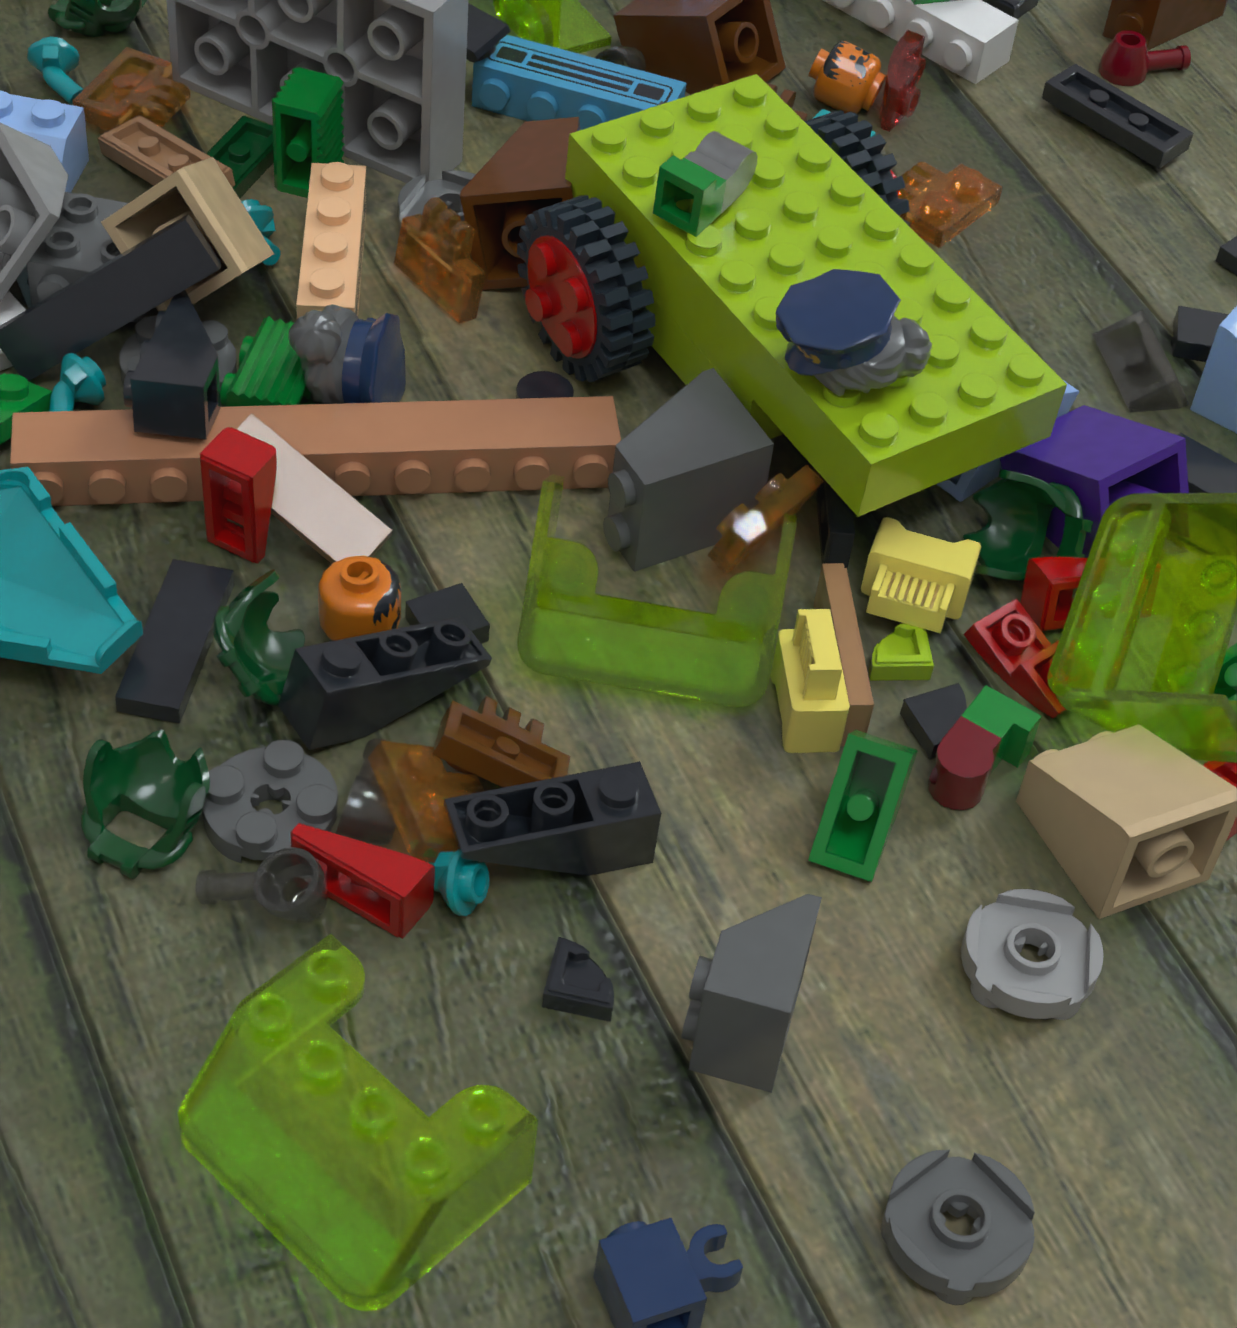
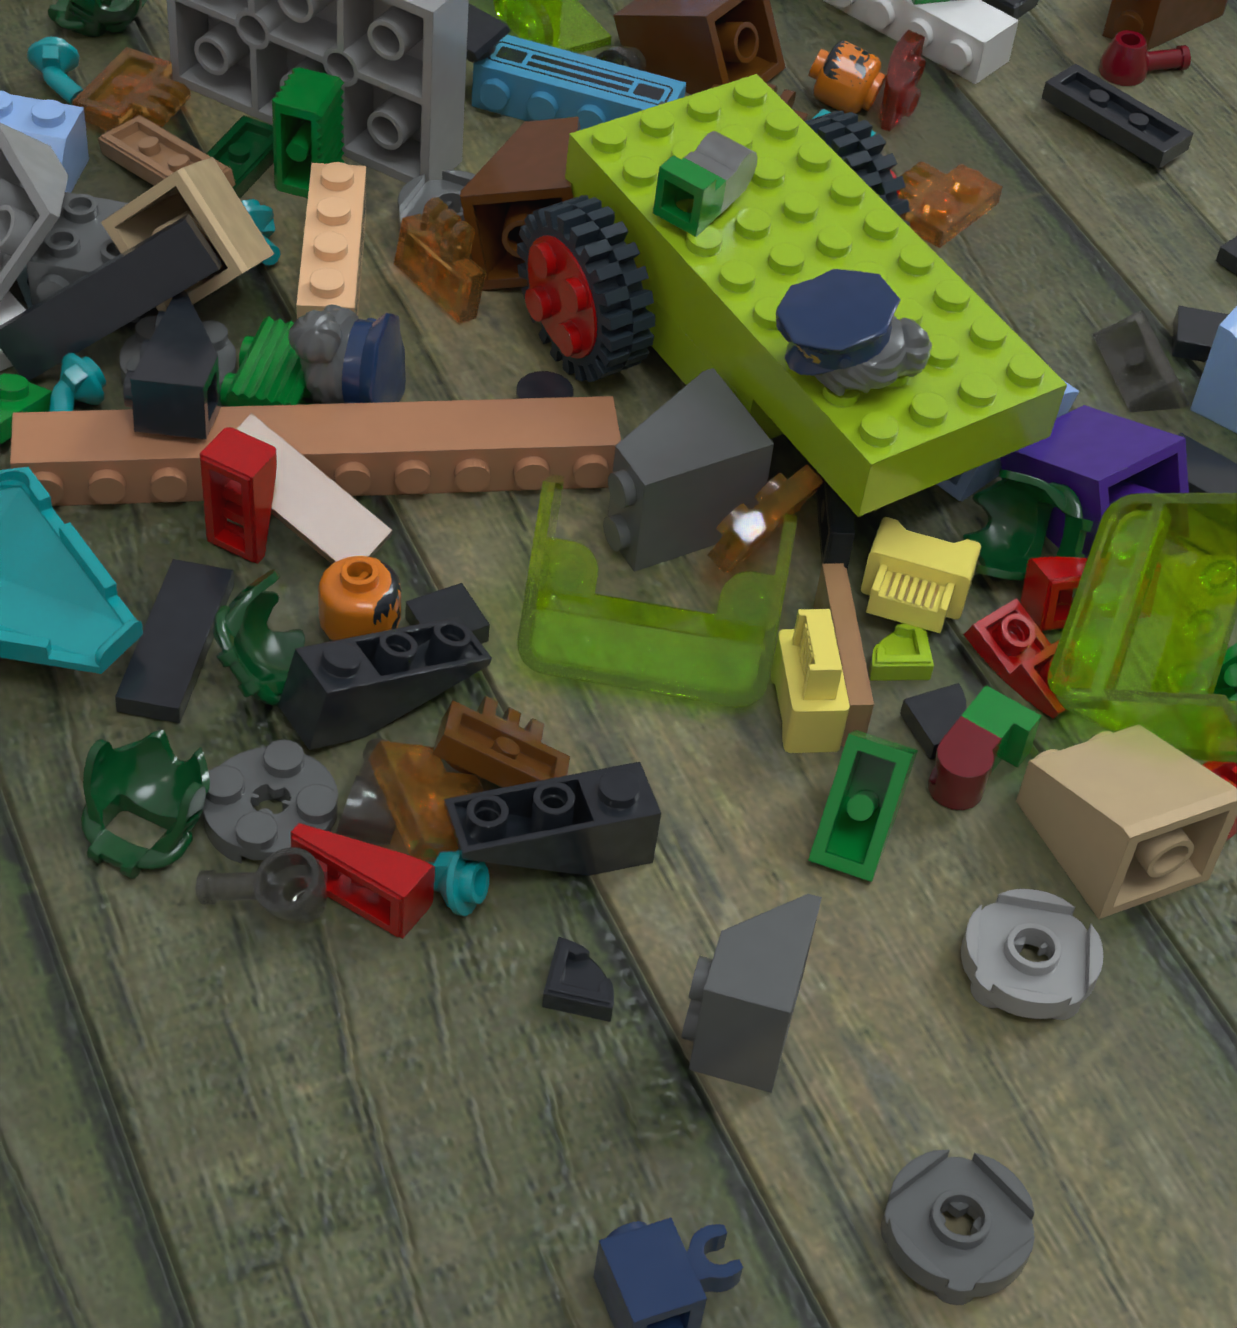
(335, 1150): clear neon green windscreen -> none

